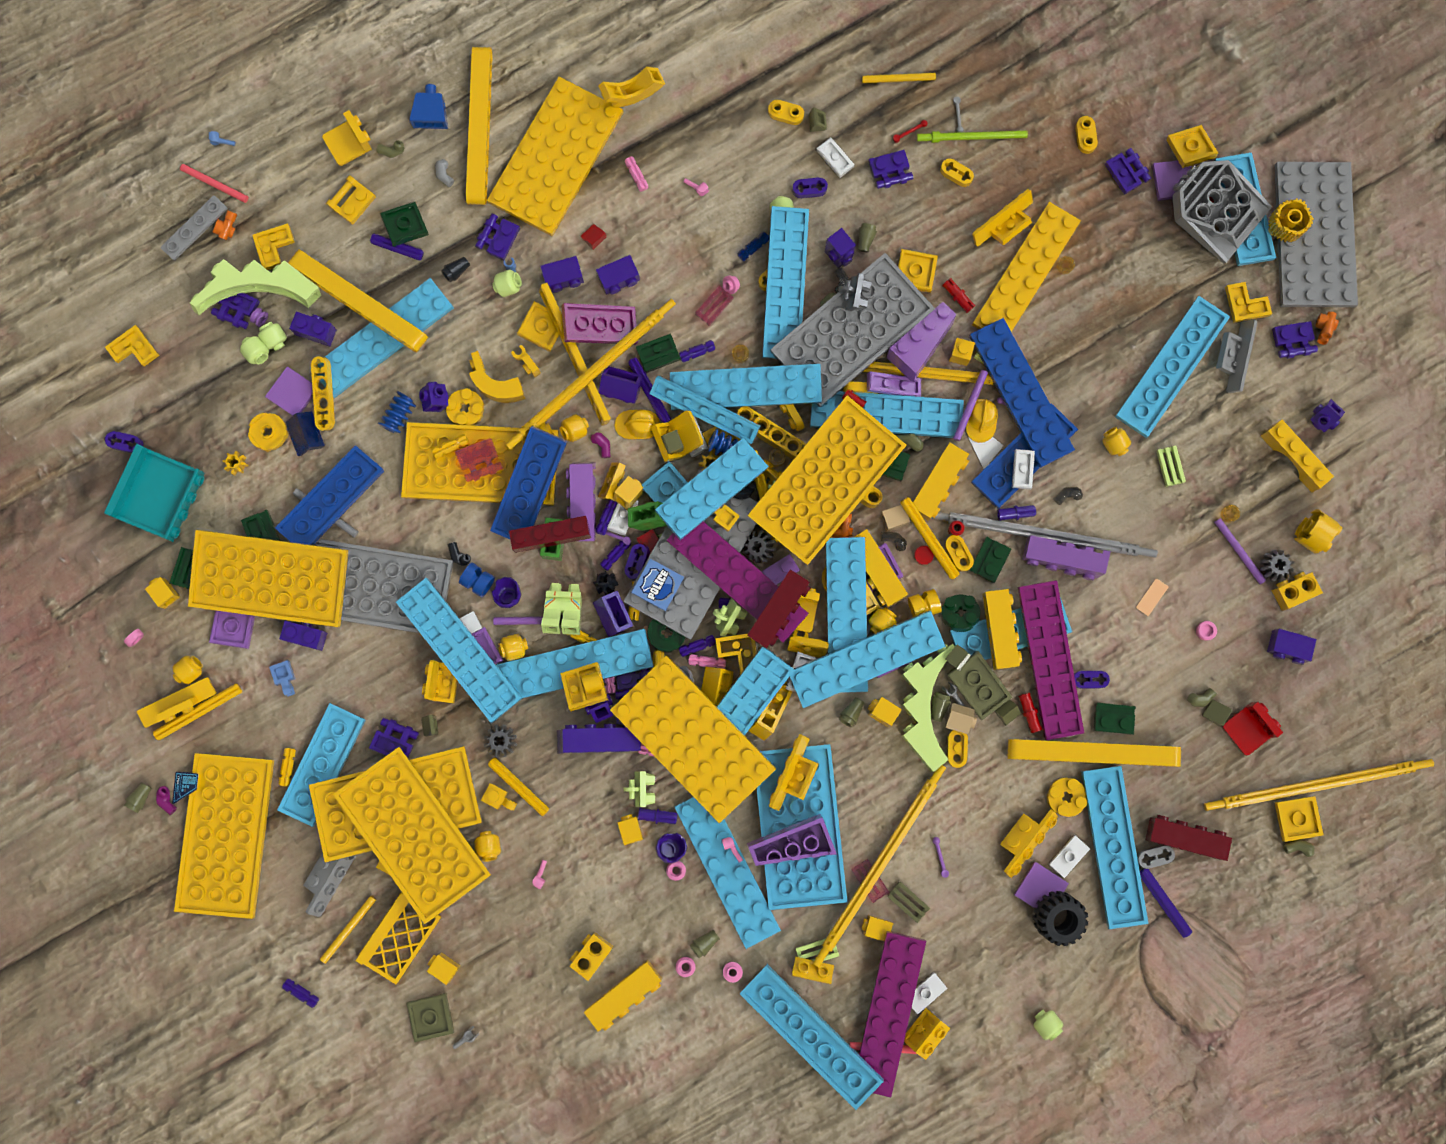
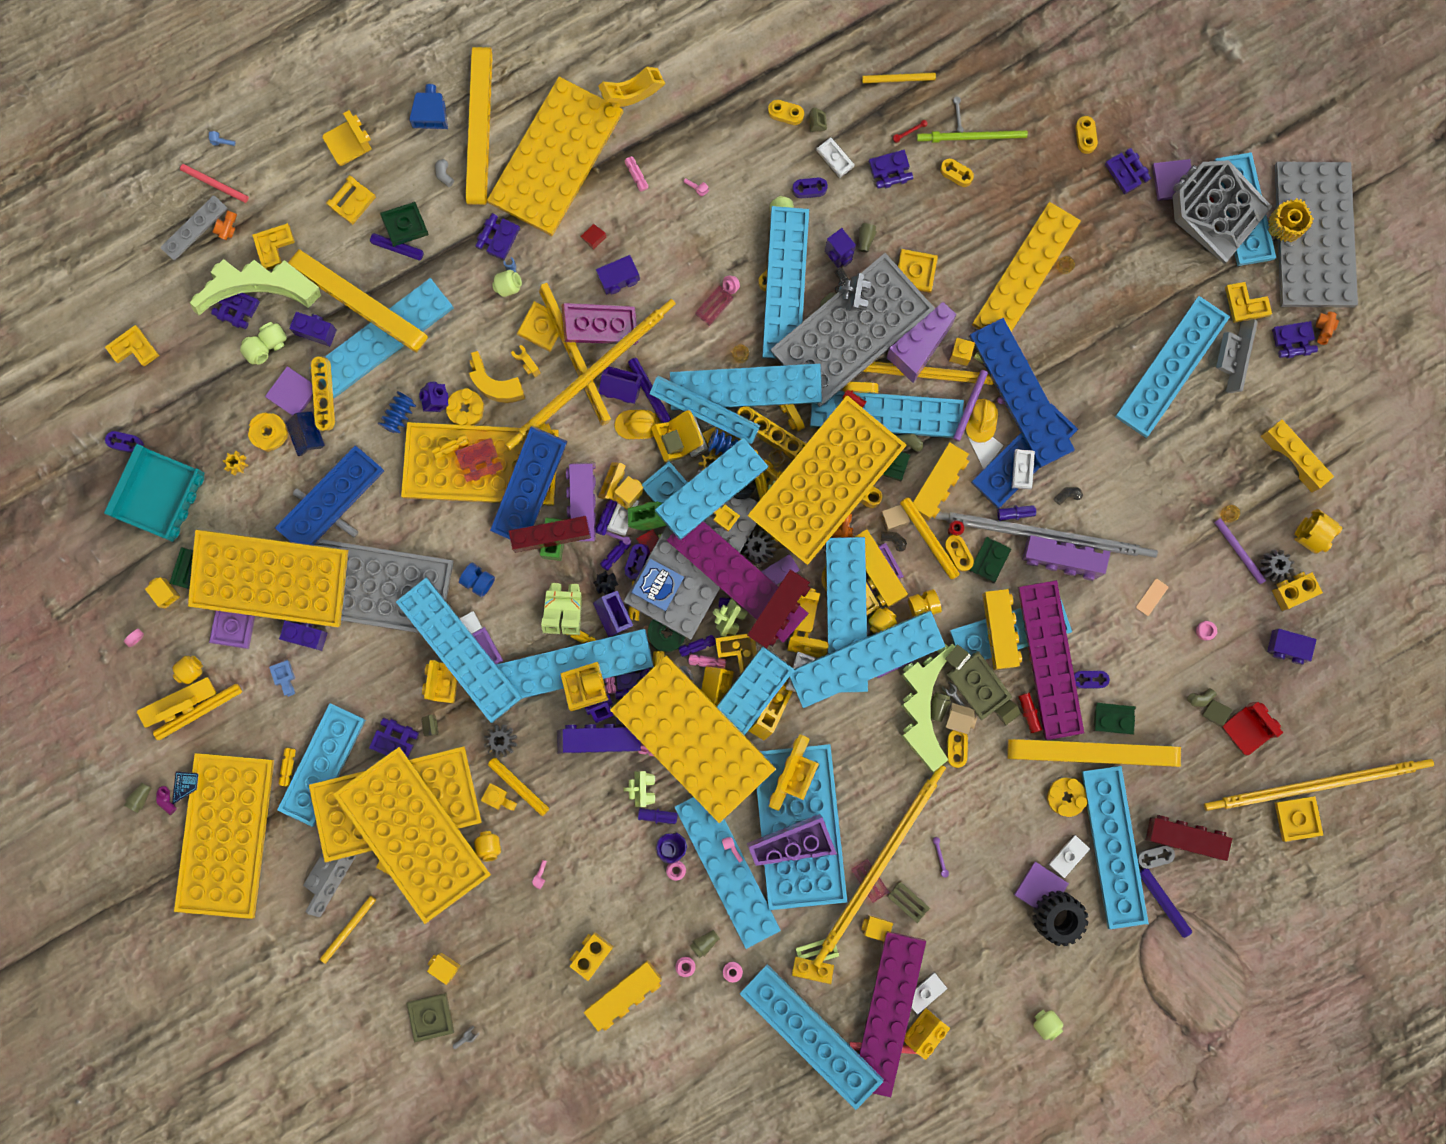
(258, 317): medium lavender bush -> none
(260, 526): dark green plate -> none
(300, 993): dark purple axle -> none
(382, 932): yellow fence -> none
(393, 151): olive arm -> none
(455, 269): black cone -> none
(458, 557): black arm -> none
(506, 592): dark purple hair -> none
(512, 647): yellow head -> none
(517, 620): medium lavender bar -> none
(562, 274): dark purple brick -> none
(573, 428): yellow head -> none
(603, 442): magenta arm -> none
(630, 829): yellow brick -> none
(658, 353): dark green plate -> none
(697, 351): dark purple axle -> none
(753, 246): clear blue axle -> none
(851, 713): olive cone -> none
(883, 711): yellow brick -> none
(892, 384): medium lavender tile -> none
(923, 555): red tile -> none
(958, 295): red pin -> none
(960, 602): dark green plate -> none
(1007, 222): yellow bracket -> none
(1024, 838): yellow bracket -> none
(1116, 441): yellow head -> none
(1173, 449): yellowish green tile -> none
(1192, 146): yellow plate -> none
(1301, 845): olive arm -> none
(1327, 416): dark purple brick -> none

